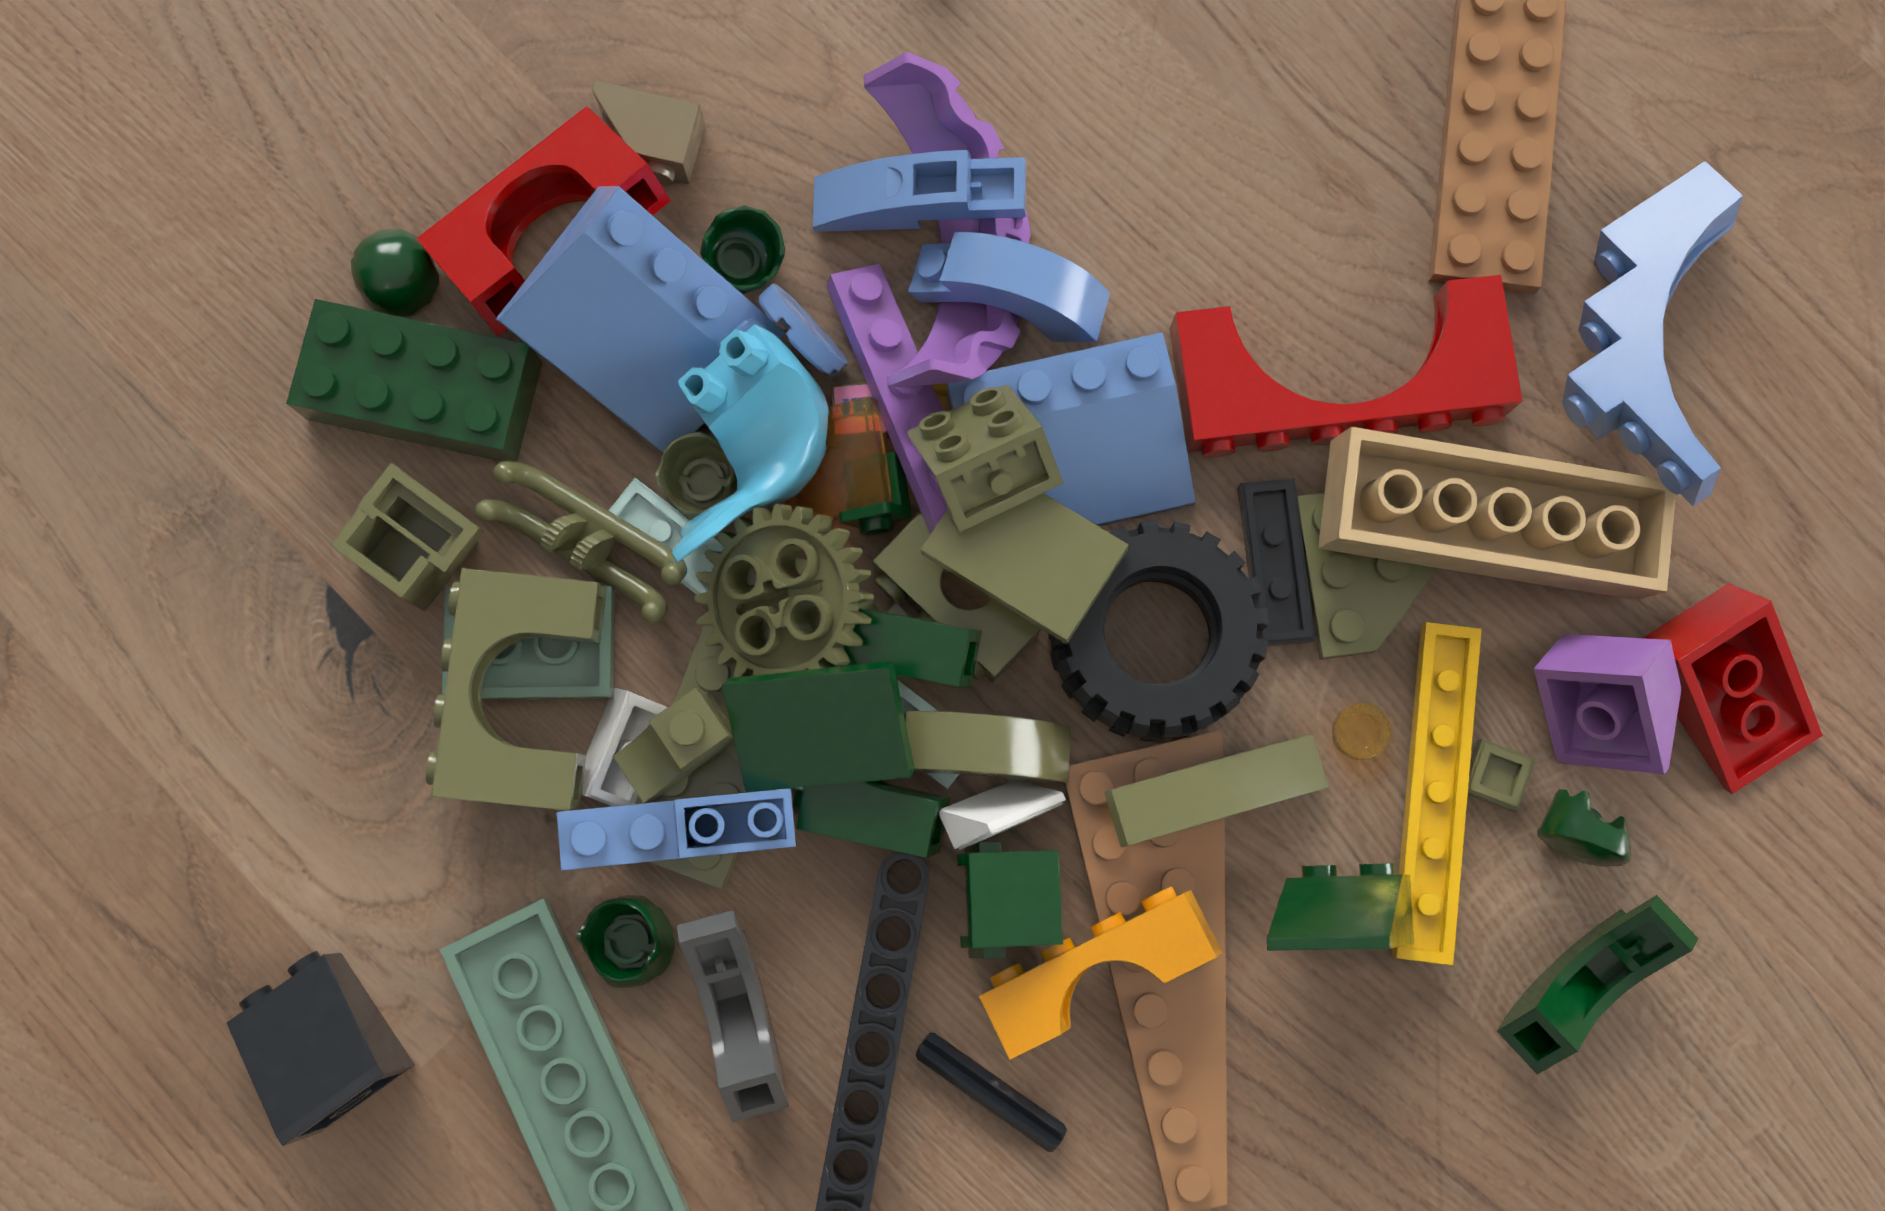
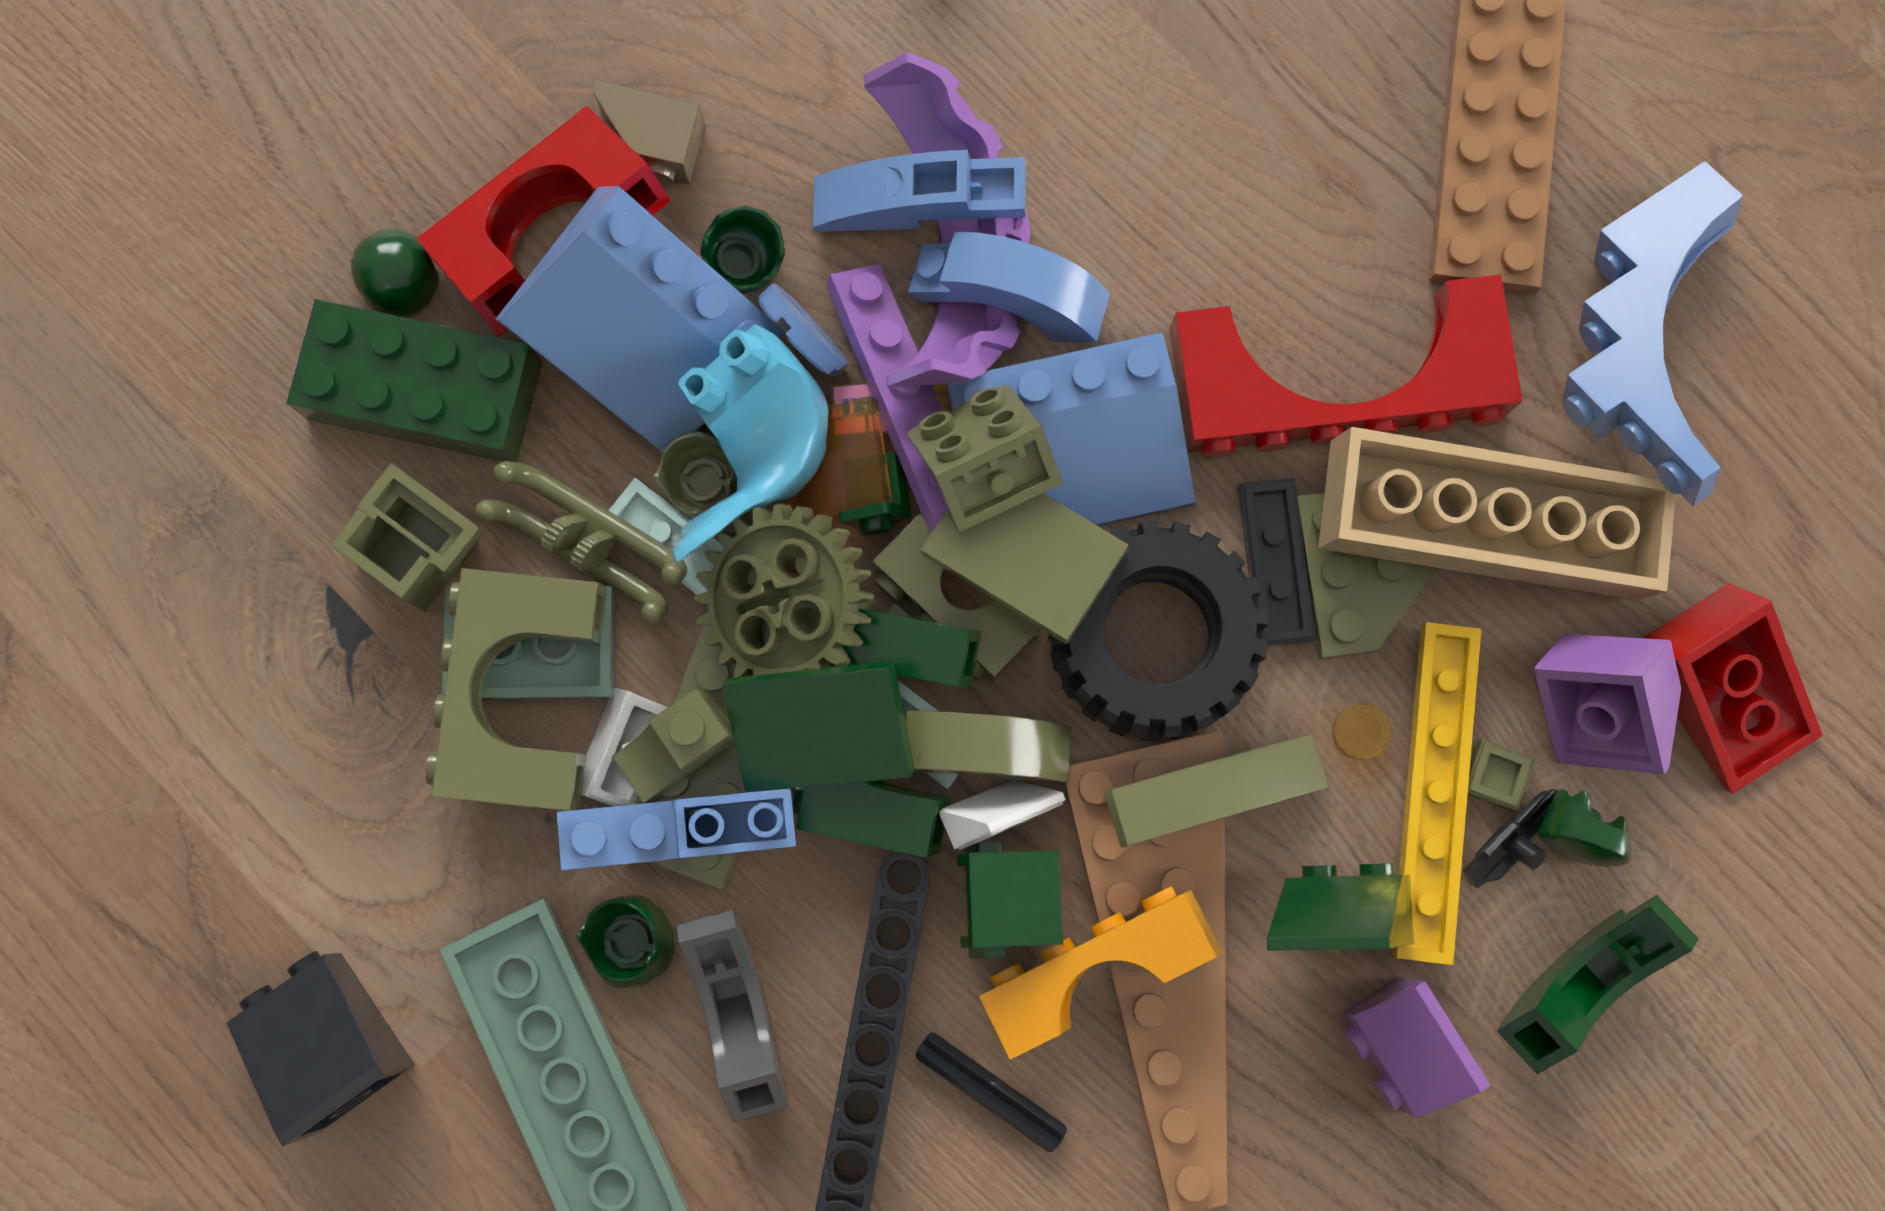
(1412, 1048): none -> medium lavender slope
(1511, 844): none -> black piece

